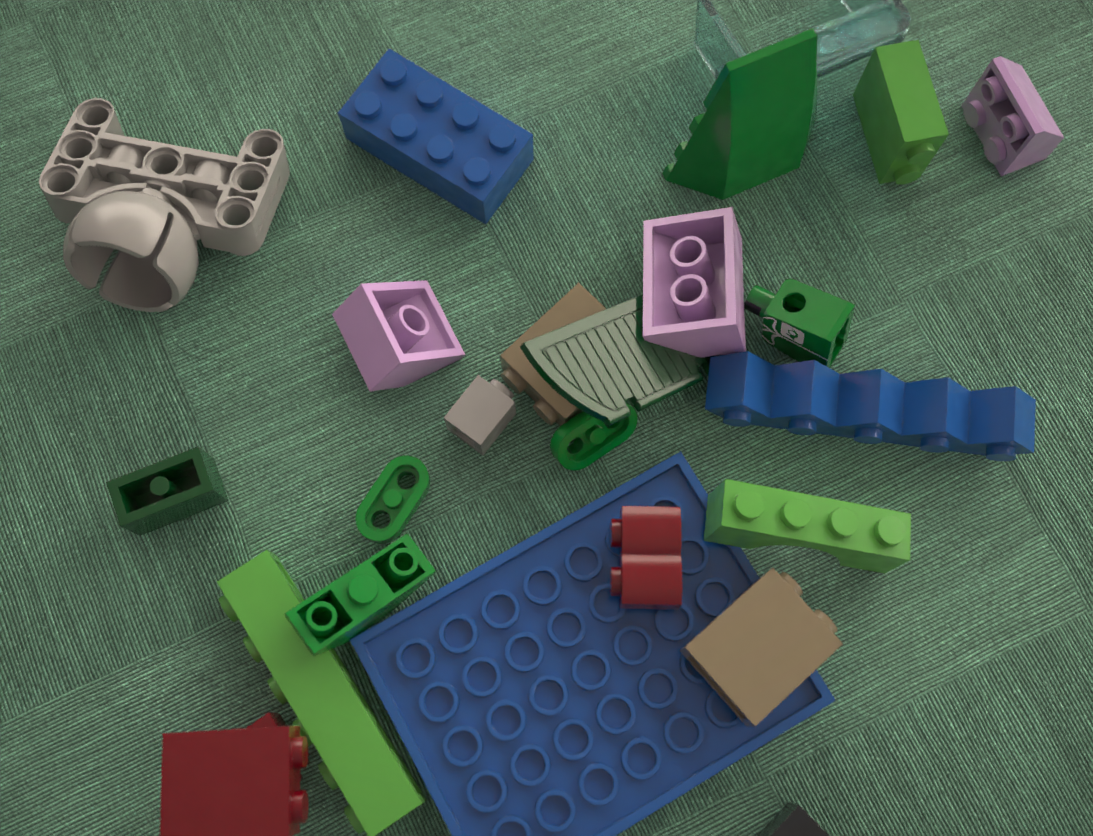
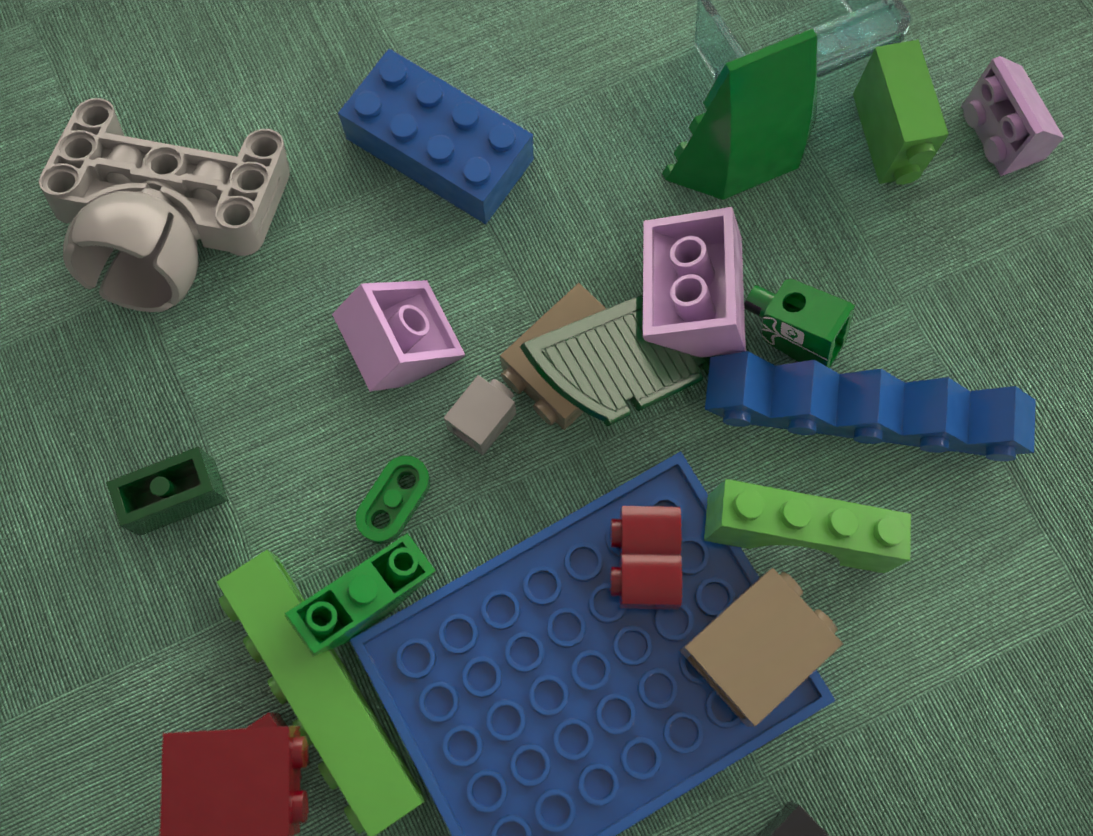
(591, 438): green plate -> none

